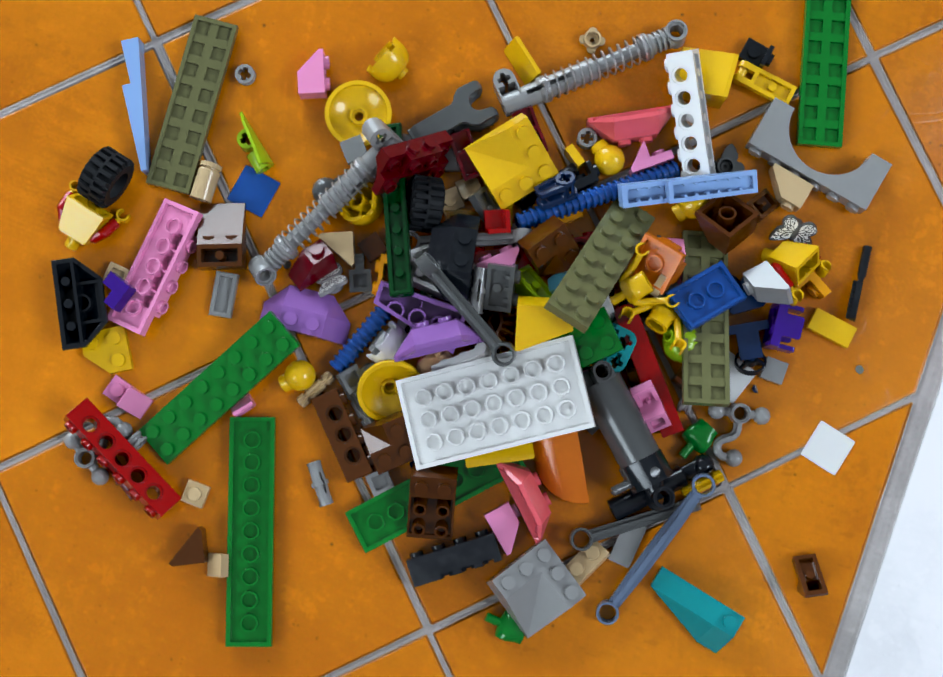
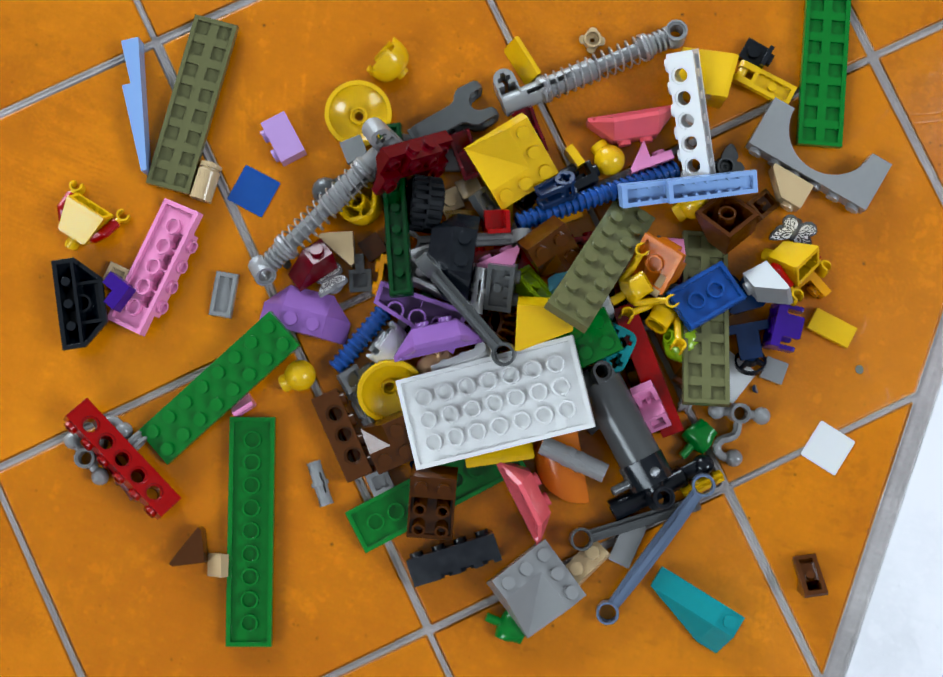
(105, 177): black tyre -> none
(110, 350): yellow plate -> none
(128, 397): bright pink slope -> none
(195, 493): tan plate -> none
(222, 237): reddish brown slope -> none
(243, 67): light grey bush -> none
(257, 154): lime panel -> none
(283, 139): none -> lavender brick
(312, 77): bright pink slope -> none
(316, 389): tan axle -> none
(504, 524): bright pink slope -> none
(573, 459): none -> light grey axle
(592, 135): light grey bush -> none
(857, 285): black piece -> none

